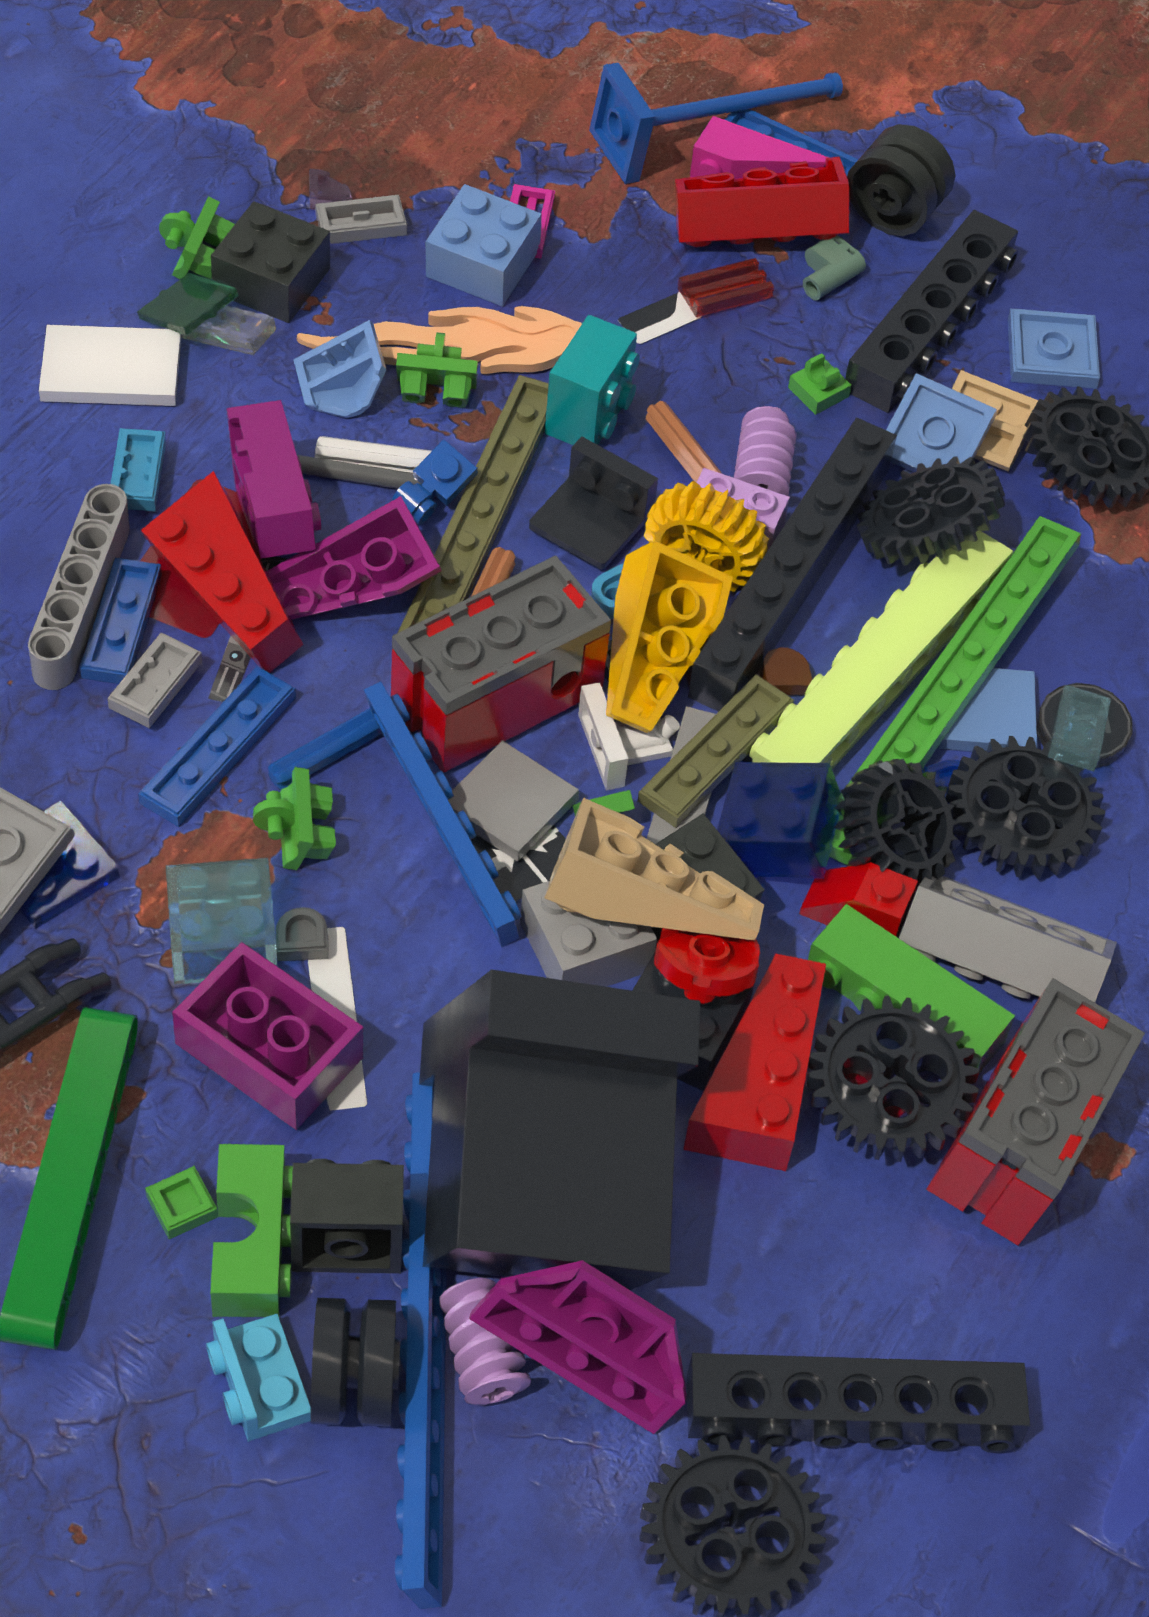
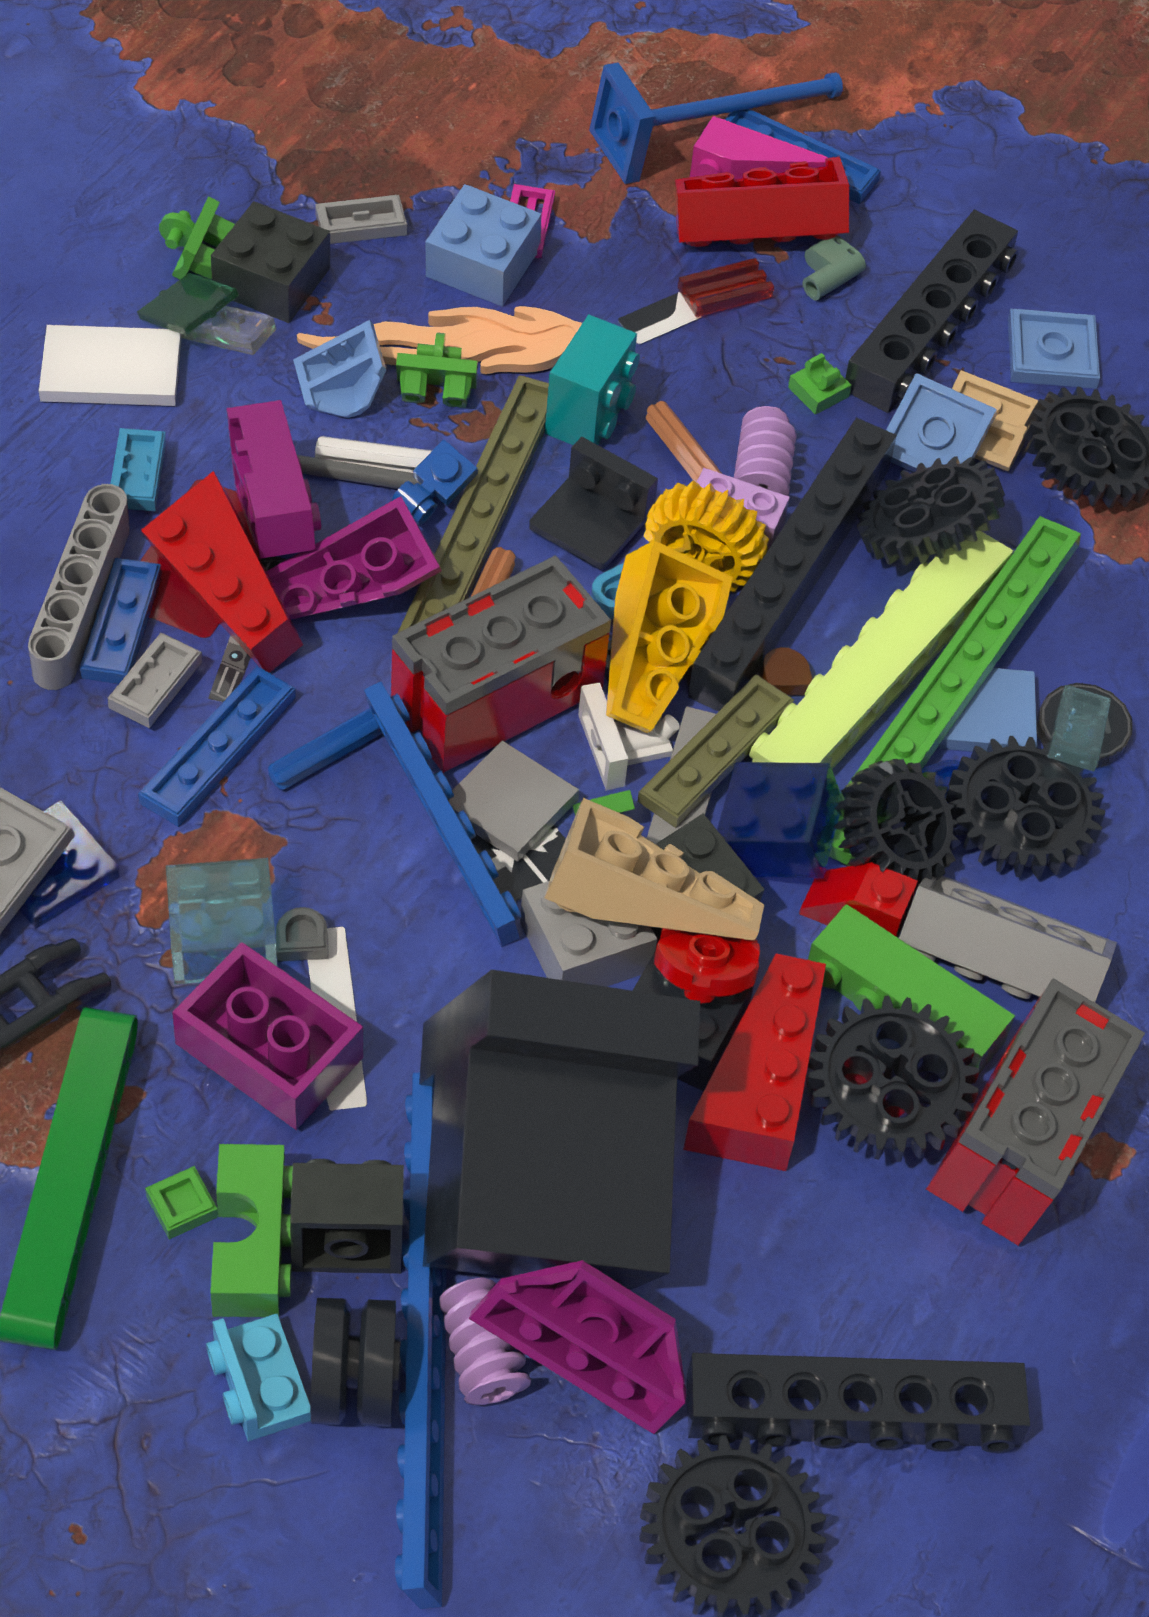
(289, 817): bright green hips -> none
(326, 189): clear purple tile -> none
(901, 180): pearl dark grey wheel -> none

